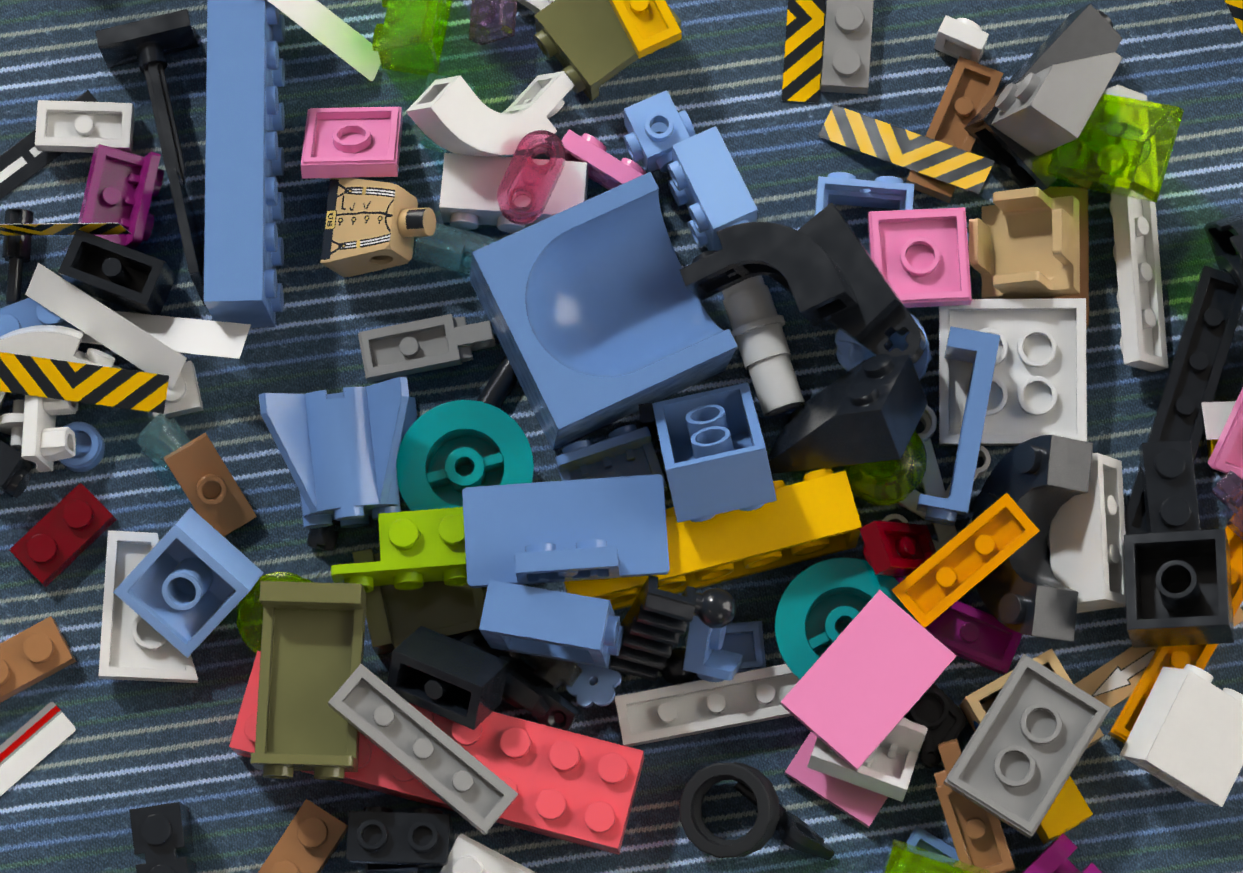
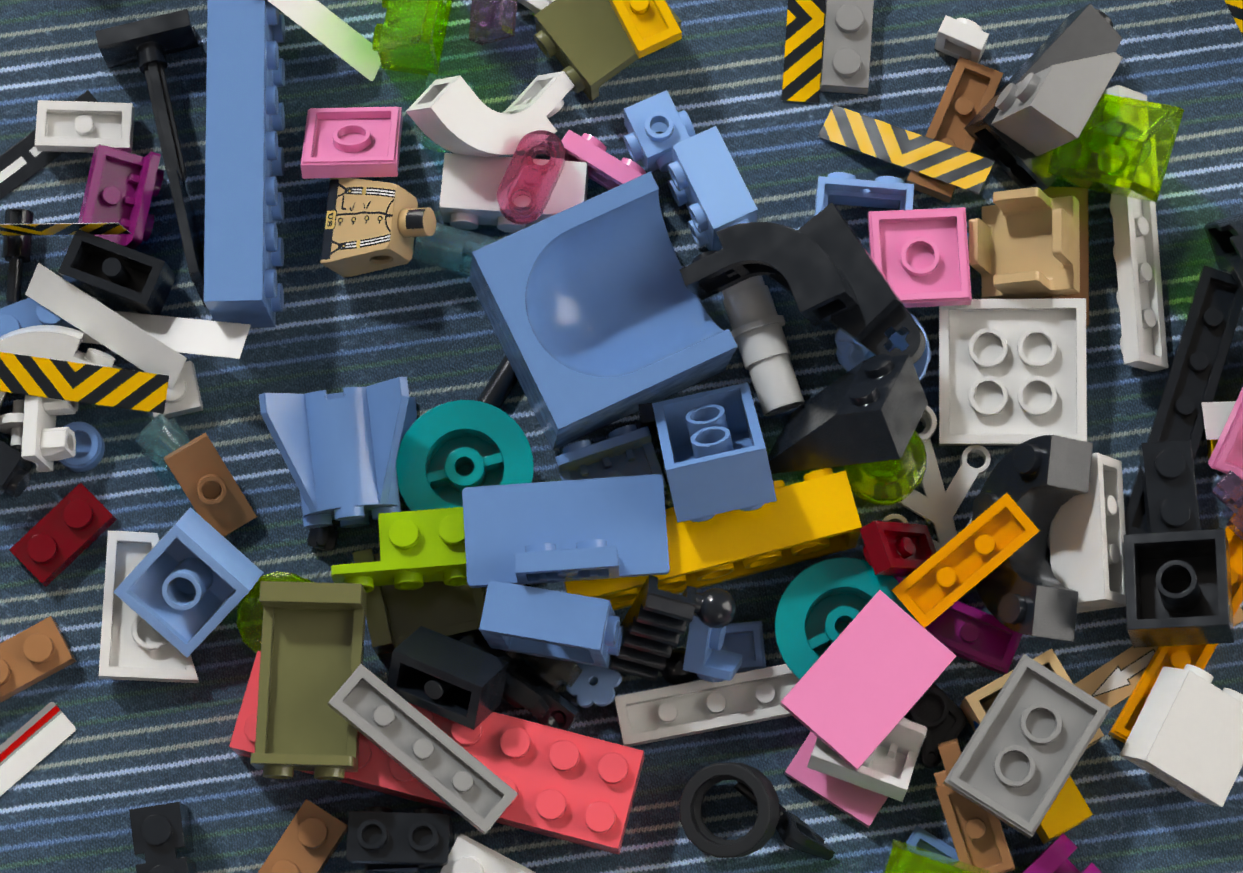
(422, 346): light grey hinge -> none
(980, 350): medium blue panel -> none

